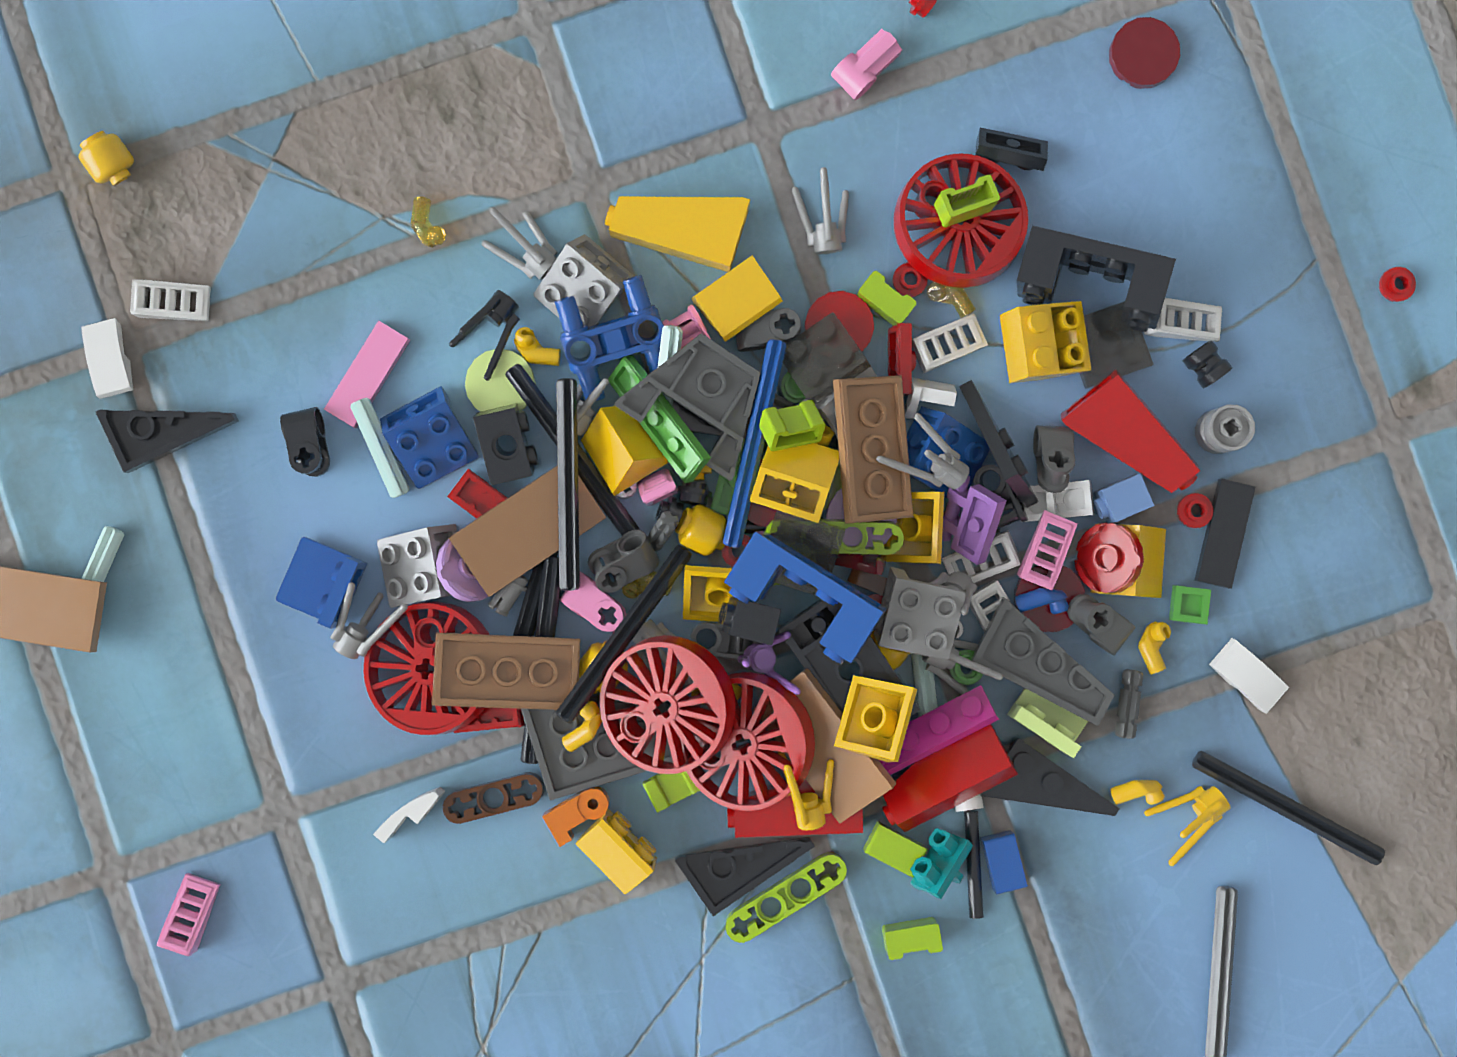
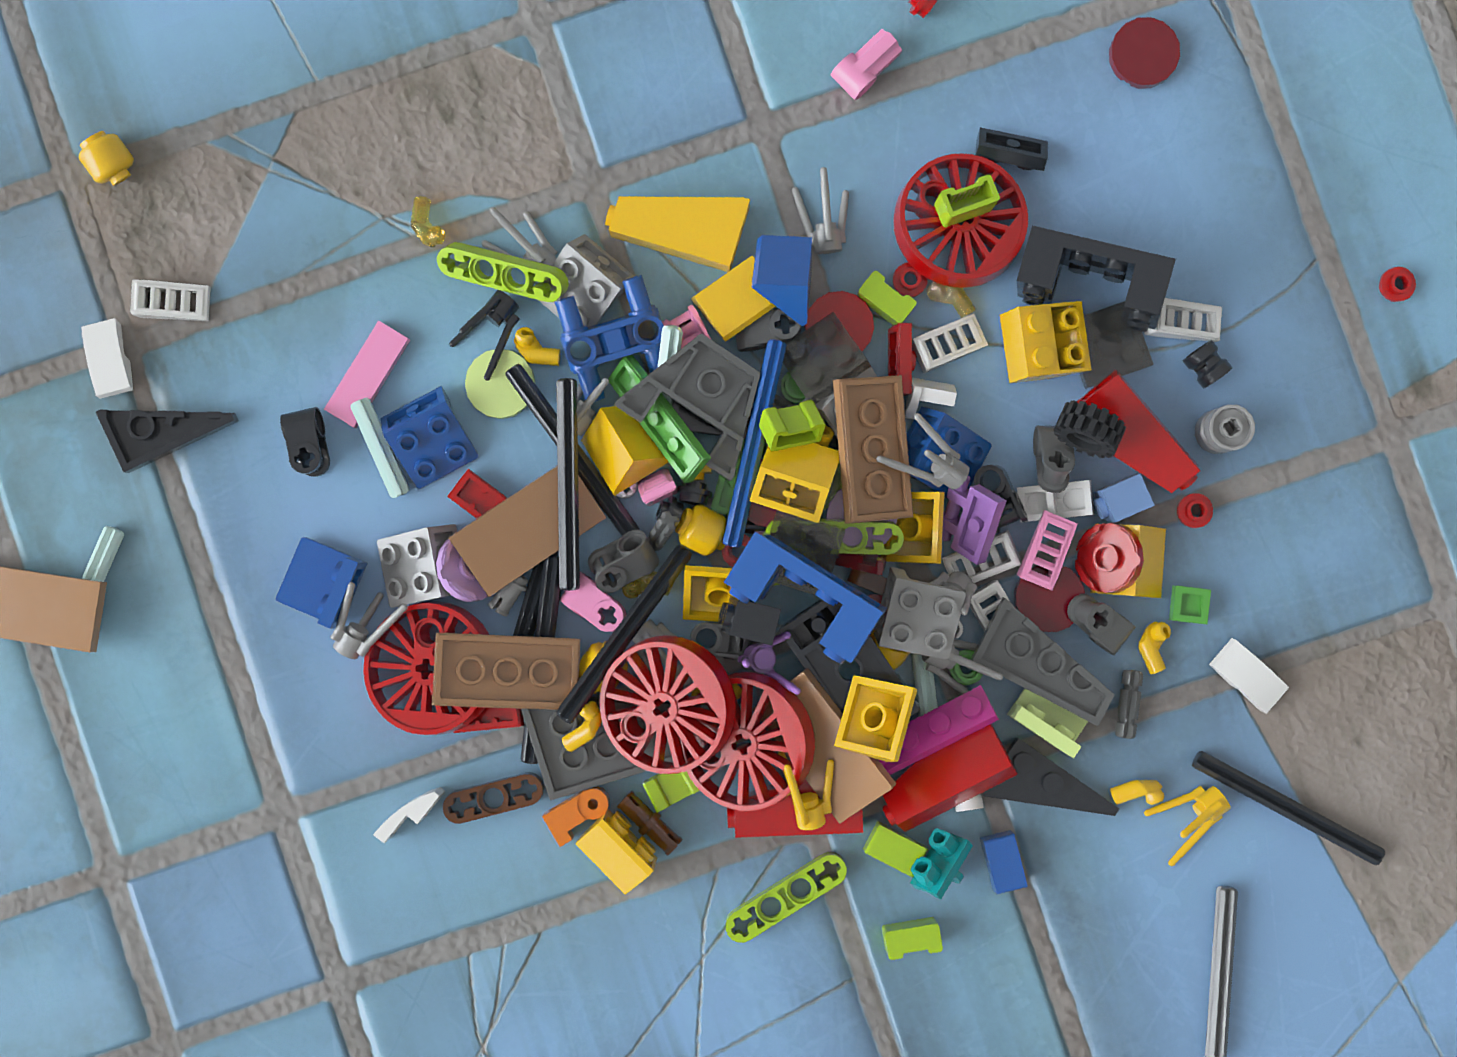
(179, 944): bright pink slope -> none
(500, 464): black brick -> none
(502, 267): none -> lime beam
(649, 823): none -> reddish brown pin
(730, 873): black wing -> none
(784, 273): none -> blue slope
(974, 865): black bar -> none
(1000, 444): black wing -> none
(1041, 597): blue arm -> none
(1089, 429): none -> black tyre
(1225, 533): black tile -> none

